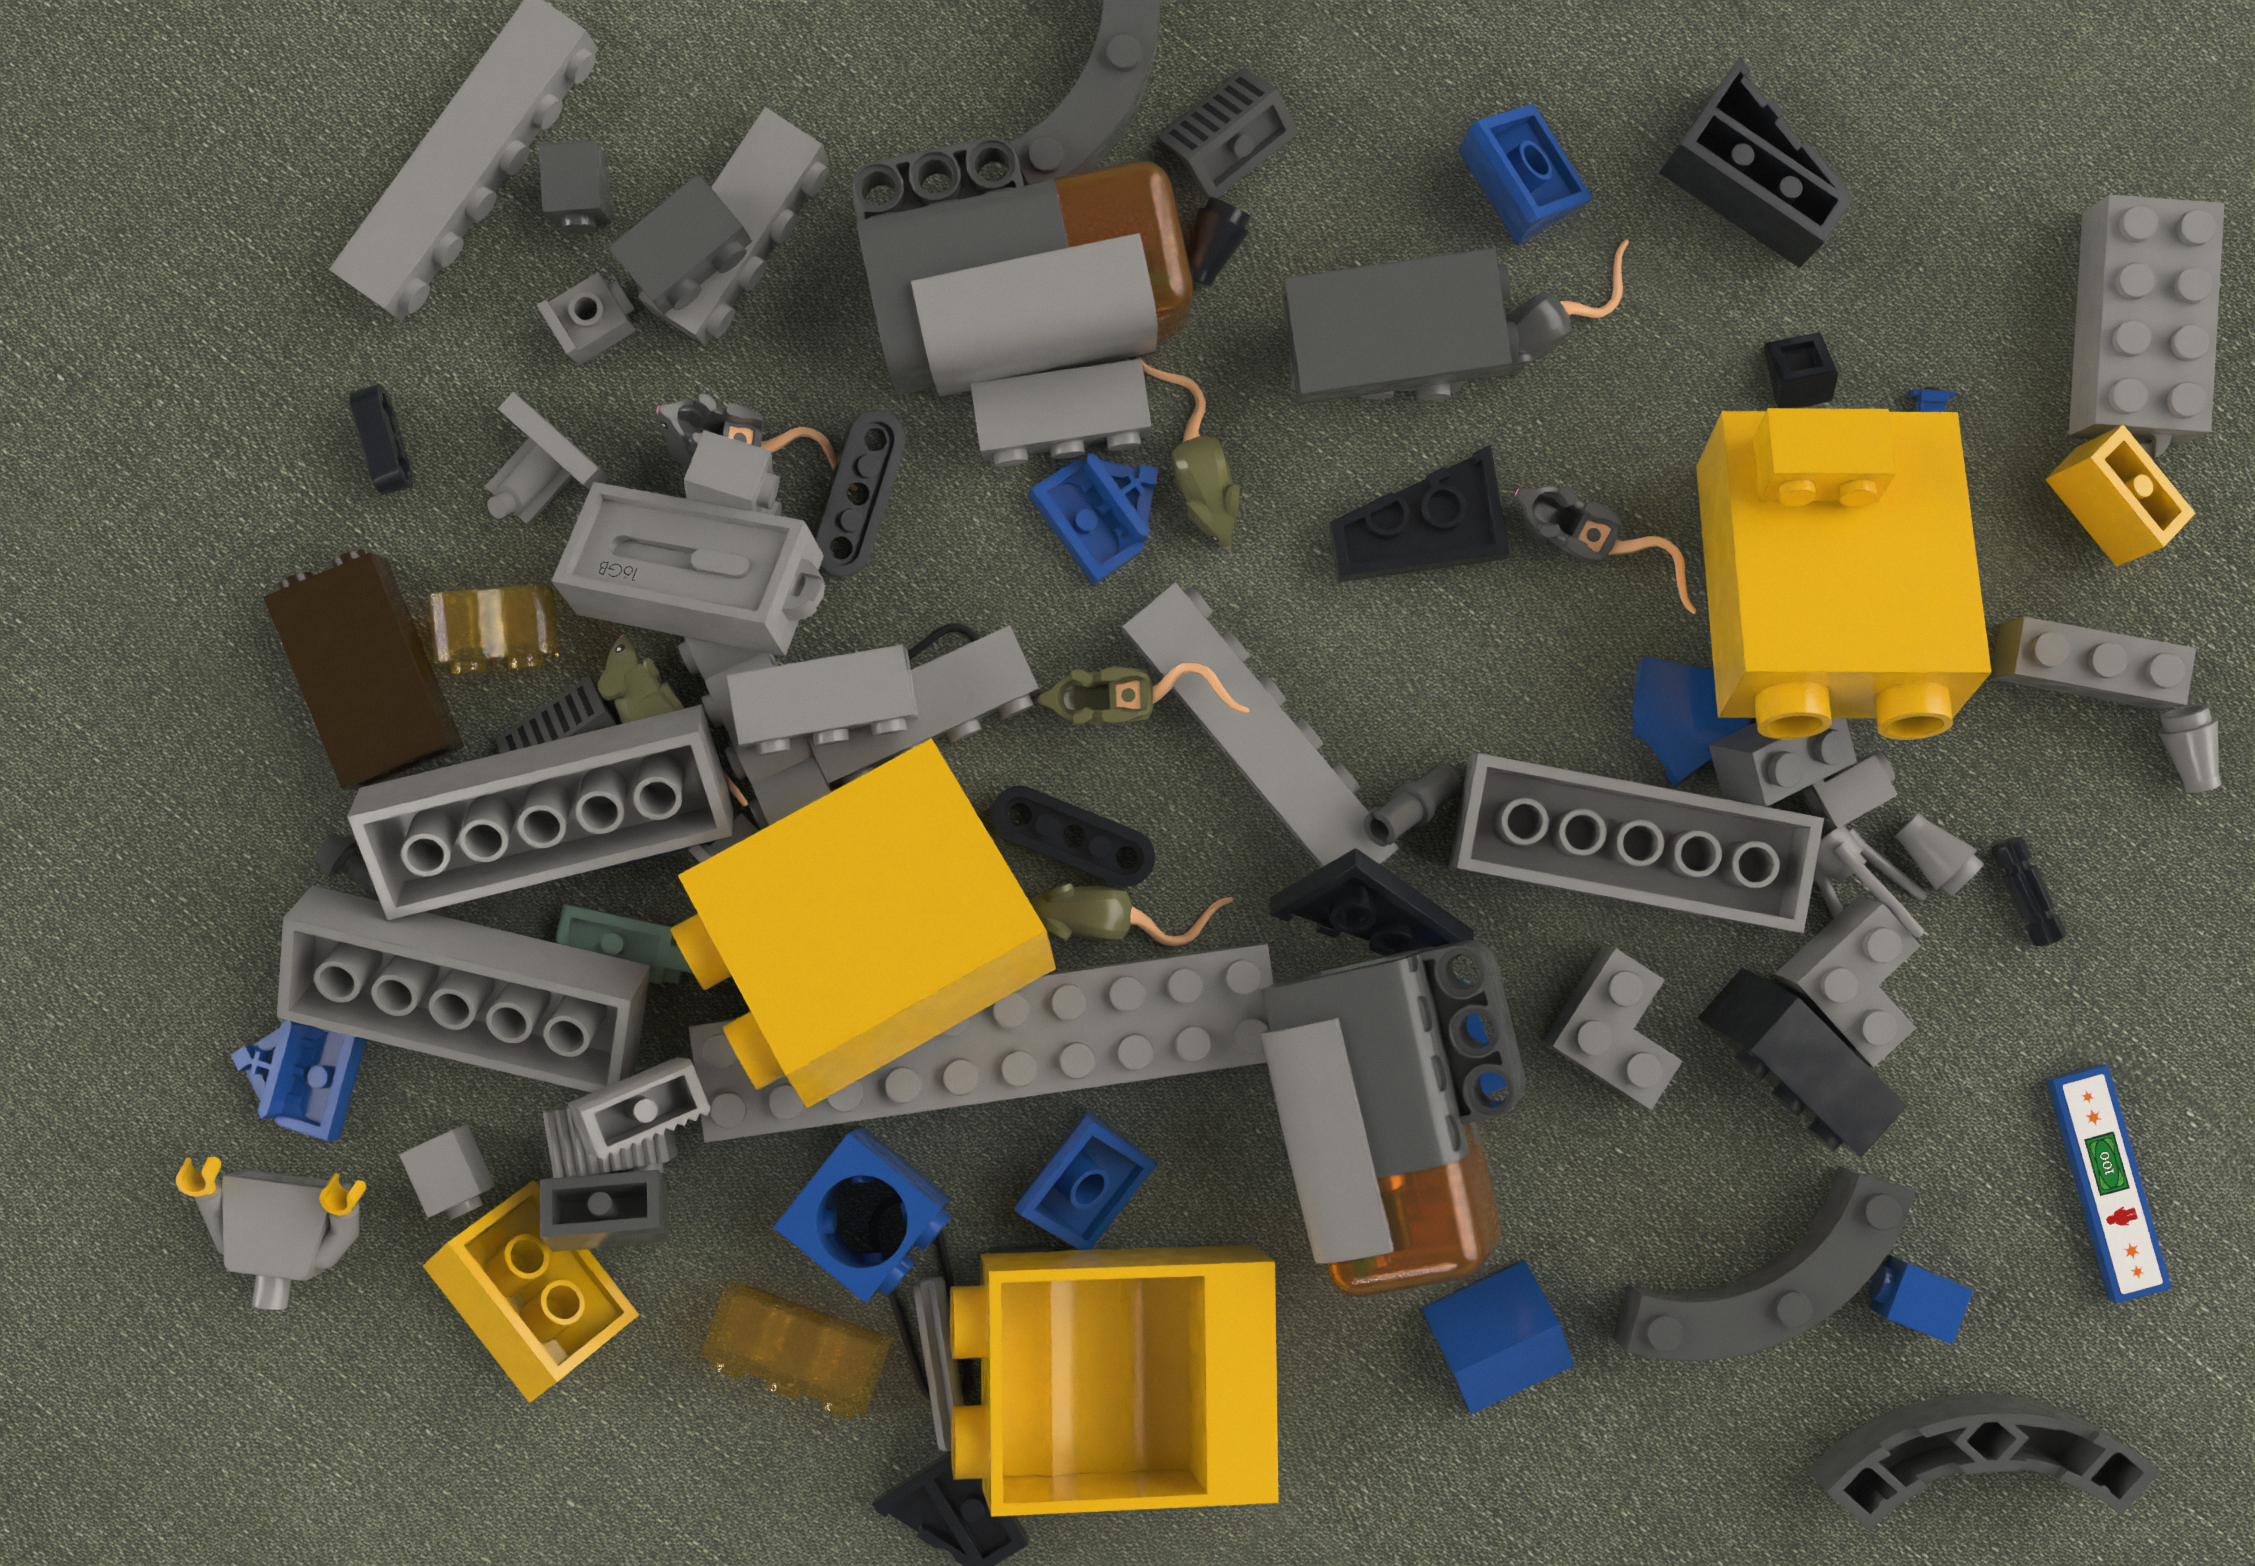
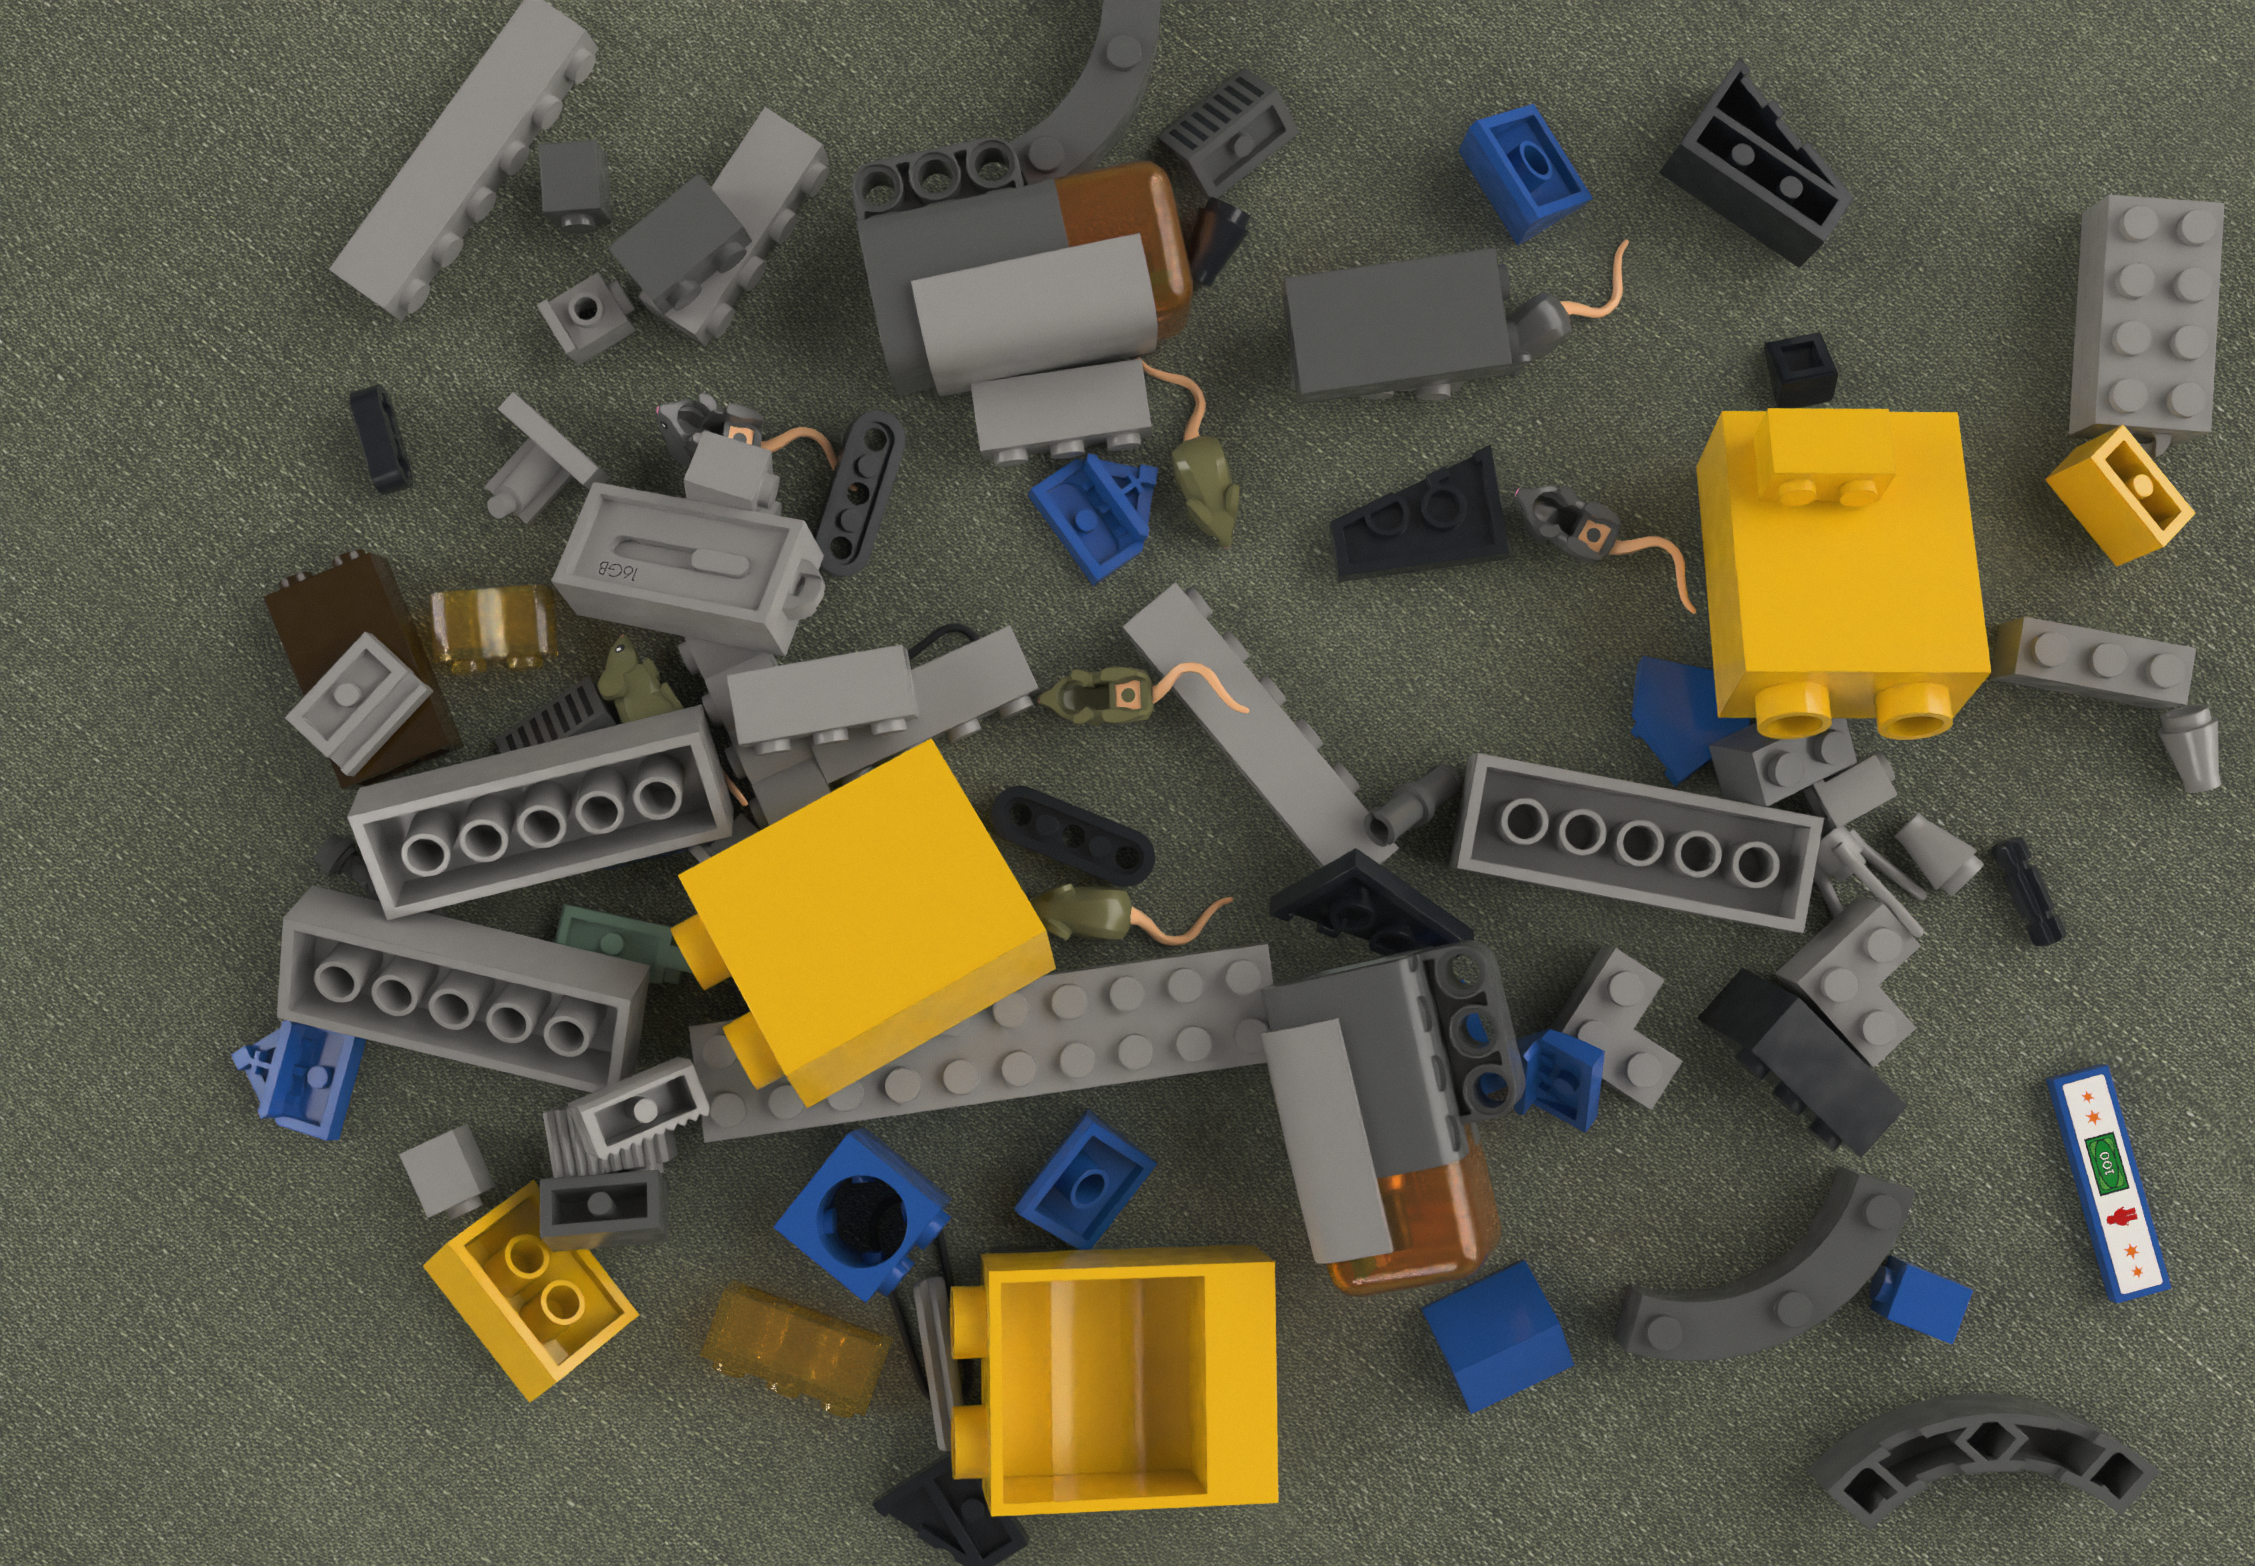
(274, 1223): light grey torso -> none
(359, 704): none -> light grey plate
(1560, 1077): none -> blue slope
(1931, 399): blue piece -> none

